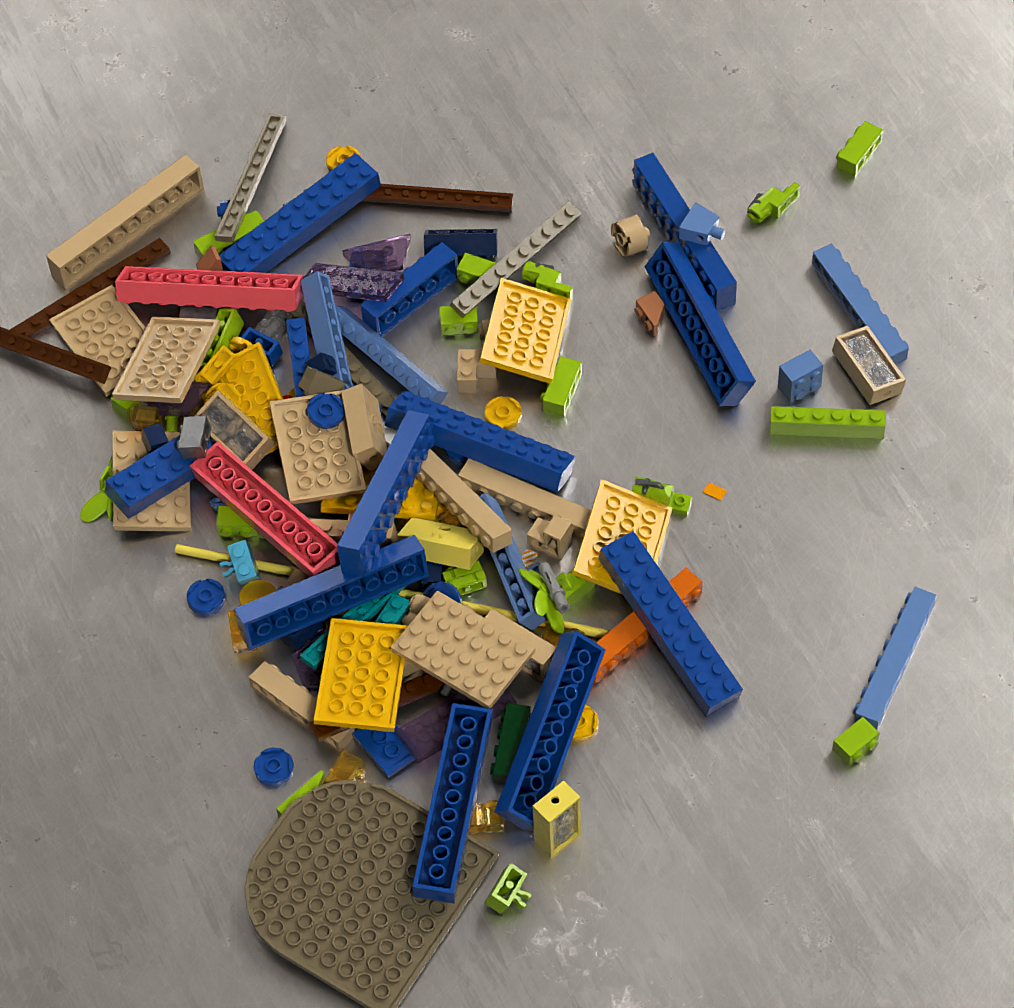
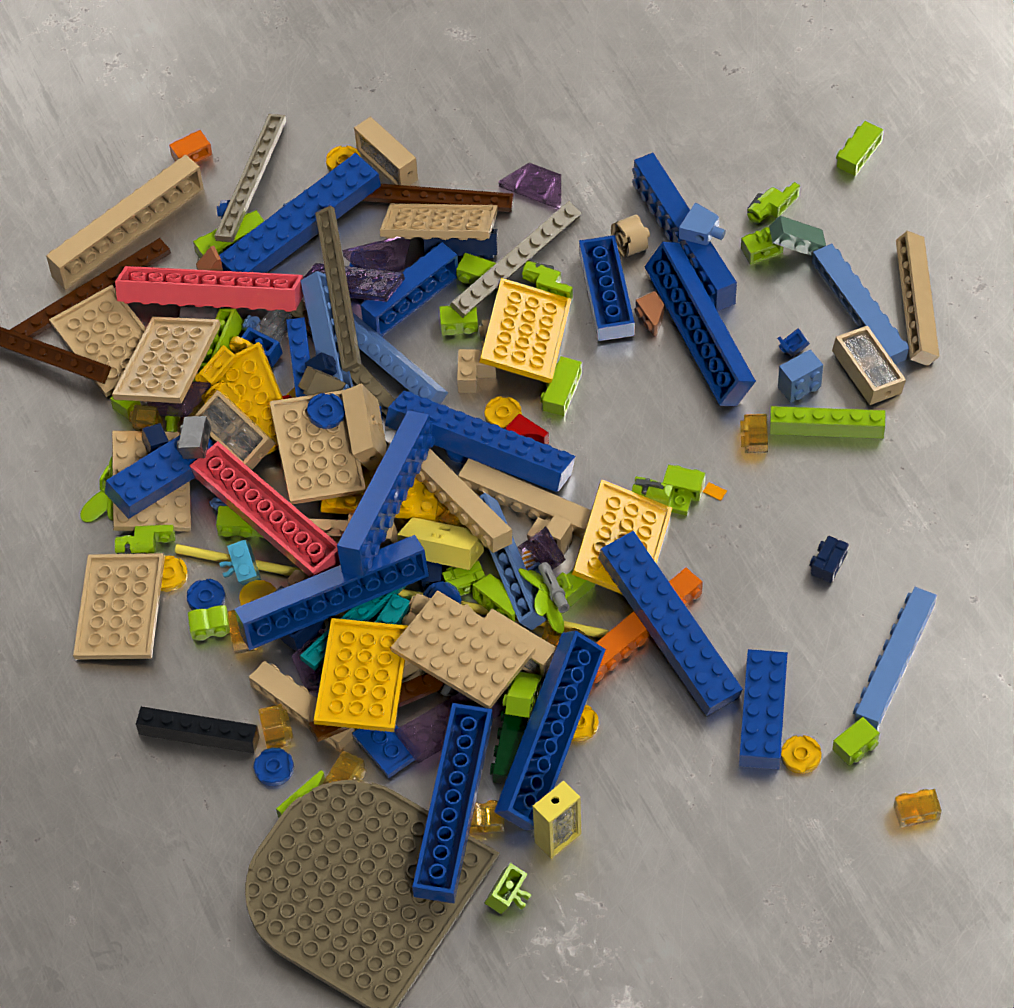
(119, 606): none -> tan plate
(144, 539): none -> lime plate
(175, 576): none -> yellow tile
(194, 146): none -> orange brick
(197, 729): none -> black brick
(209, 622): none -> lime brick
(250, 321): none -> medium blue animal
(274, 726): none -> clear yellow brick
(338, 289): none -> dark tan plate
(385, 153): none -> tan brick
(439, 221): none -> tan plate
(493, 595): none -> lime slope
(522, 694): none -> lime brick
(527, 428): none -> red arch
(535, 184): none -> clear purple wing
(543, 548): none -> clear purple wing
(606, 288): none -> blue brick
(685, 481): none -> lime brick
(755, 433): none -> clear yellow brick
(759, 246): none -> lime brick
(763, 709): none -> blue brick
(793, 343): none -> blue bracket
(796, 235): none -> sand green brick
(801, 754): none -> yellow tile
(829, 558): none -> dark blue brick
(917, 298): none -> tan brick
(917, 807): none -> clear yellow brick

